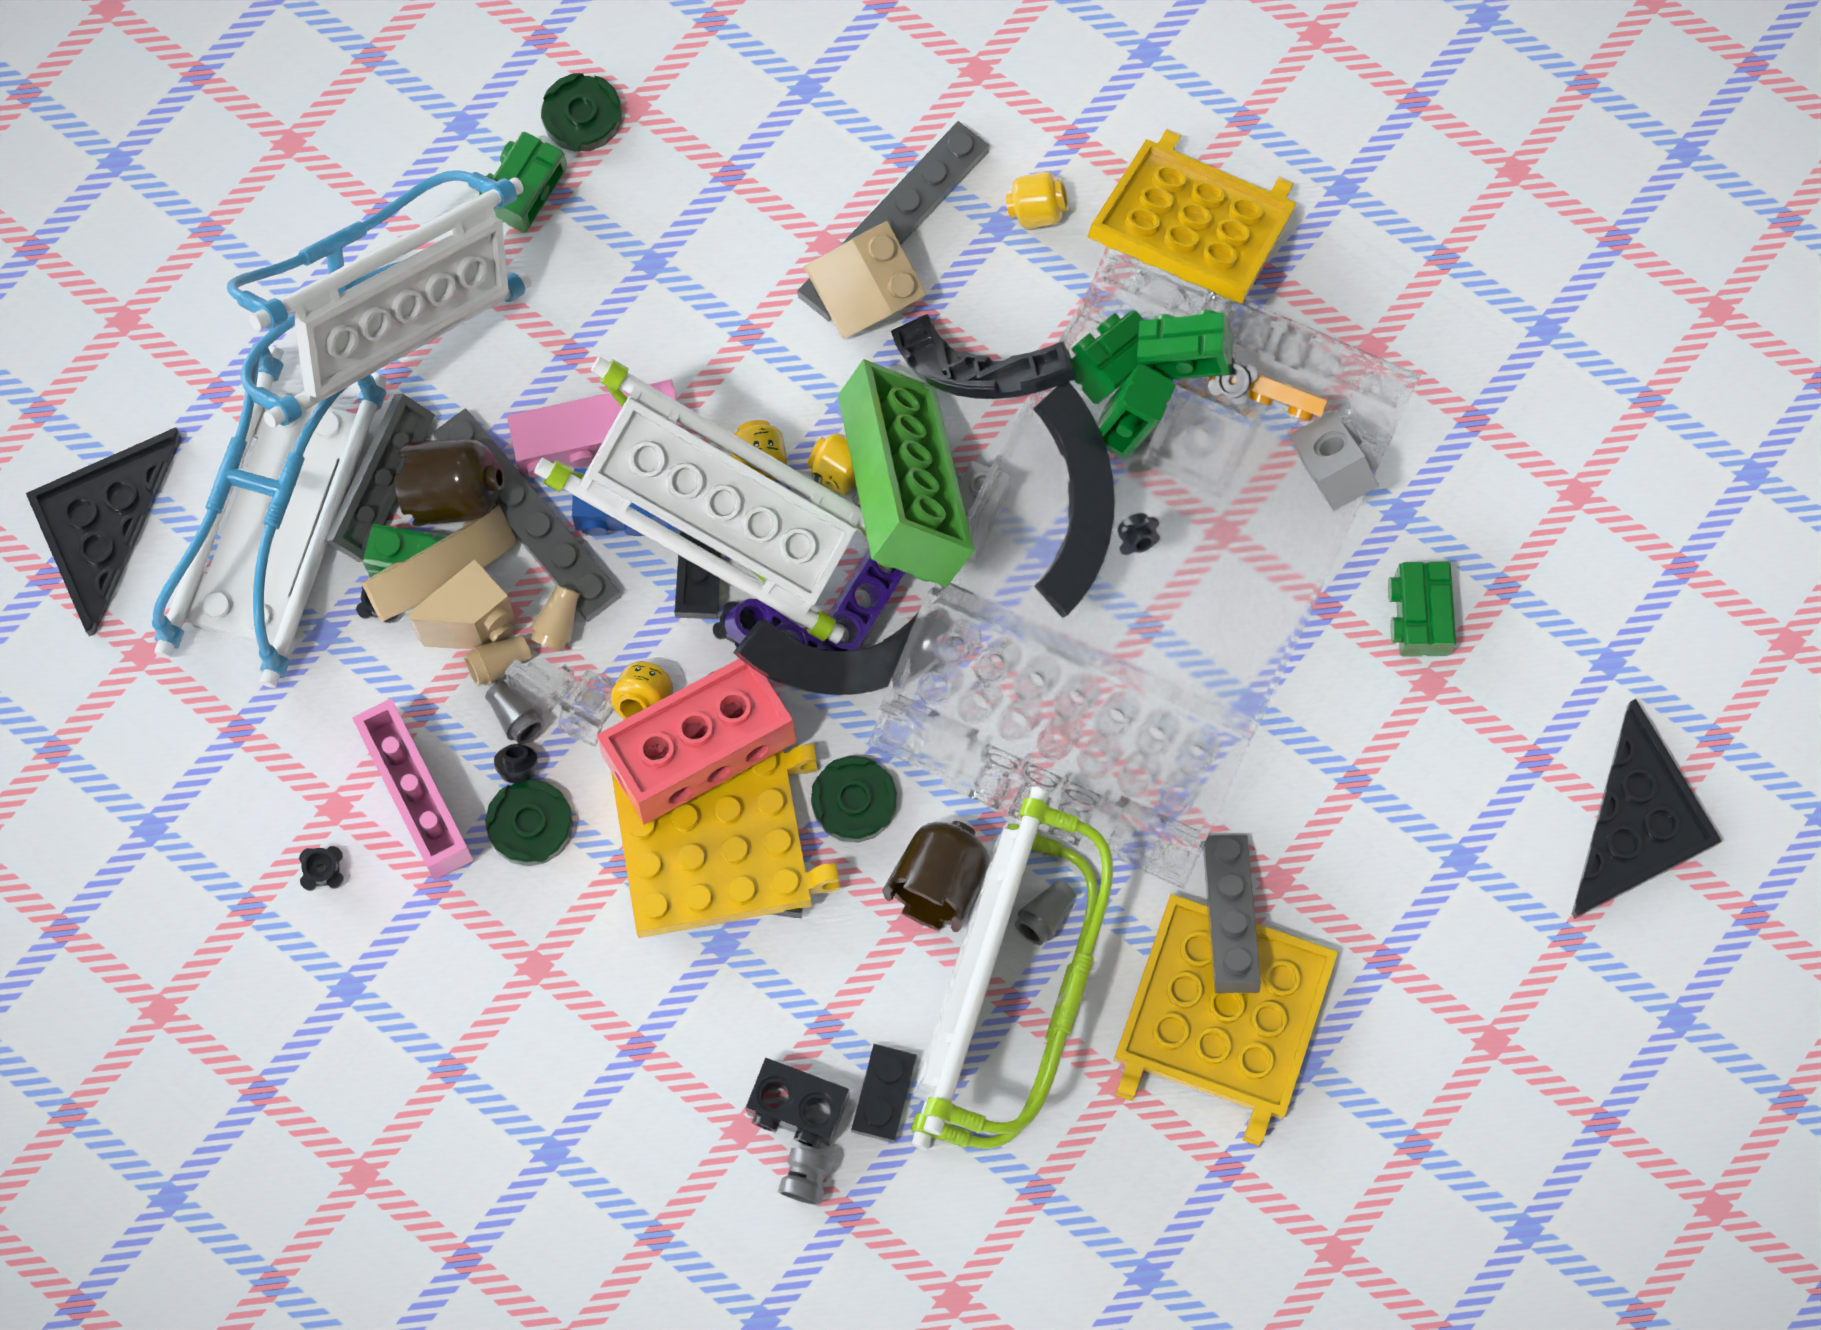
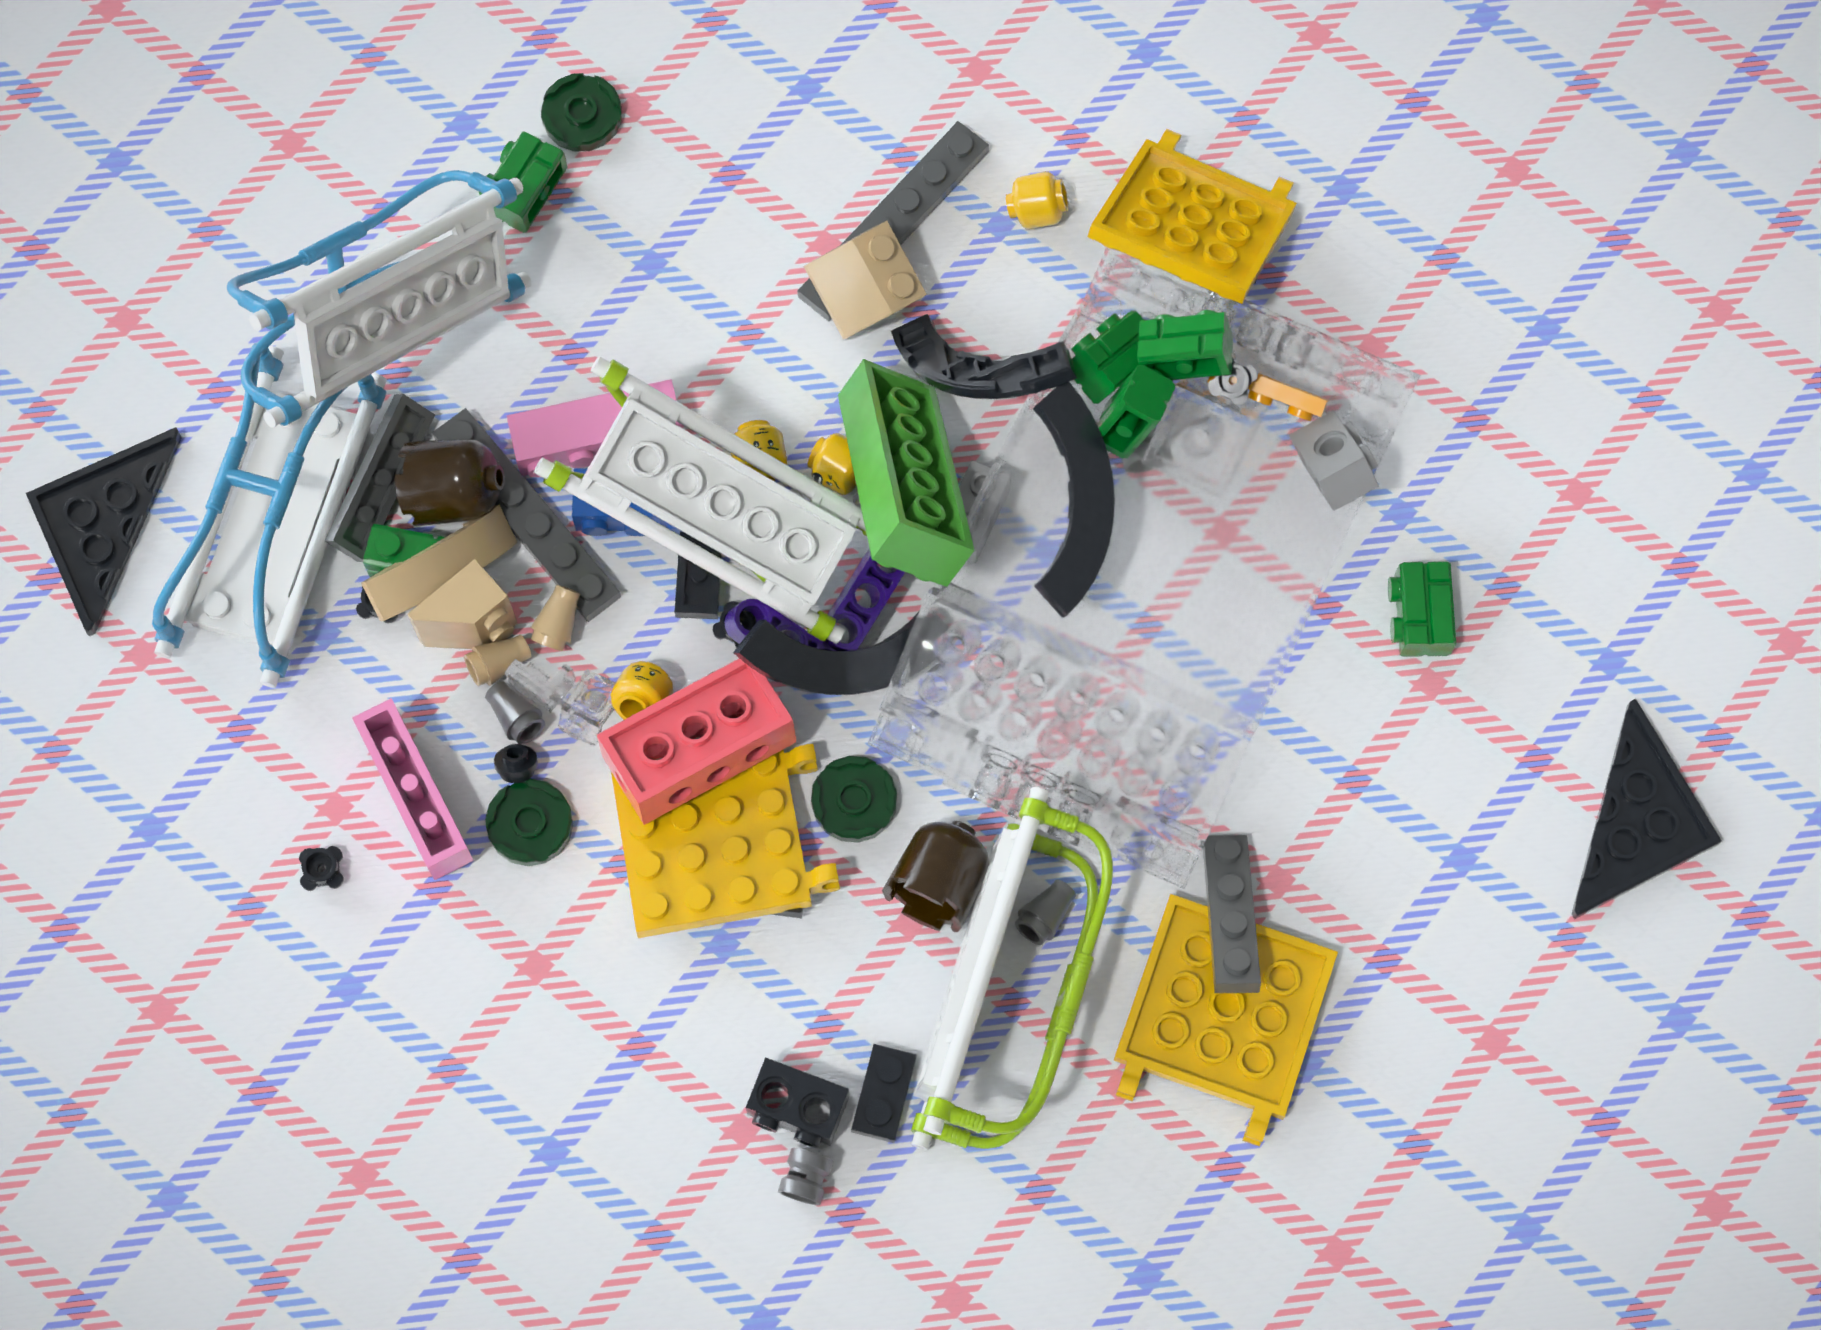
(1138, 533): black plate -> none

